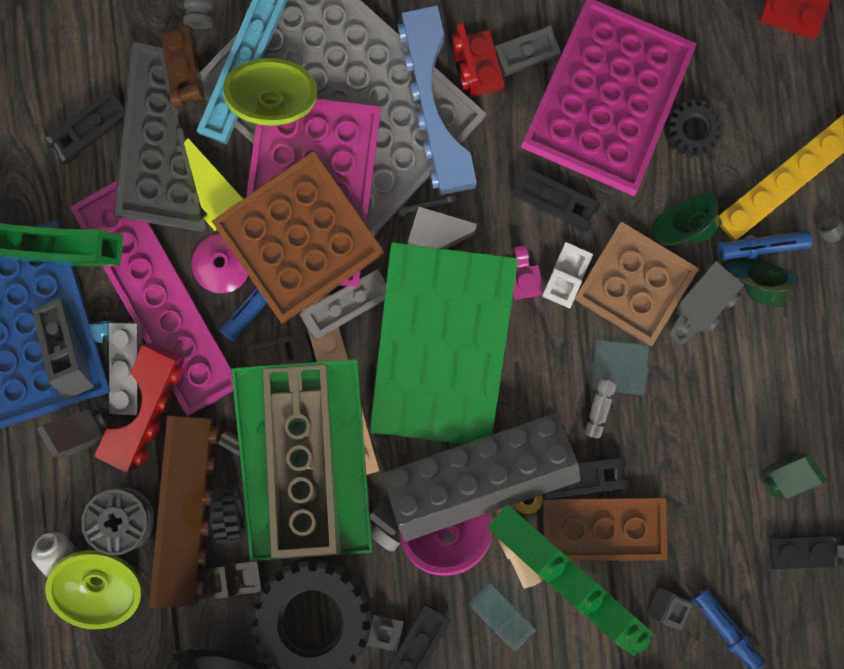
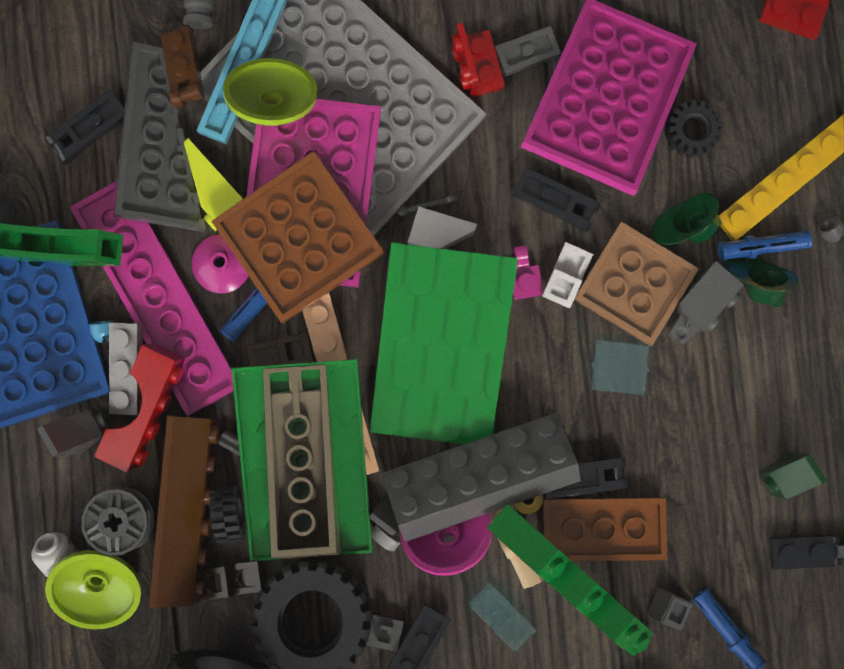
(61, 350): dark grey slope -> none
(344, 305): light grey plate -> none
(451, 161): medium blue arch -> none
(600, 408): light grey axle -> none

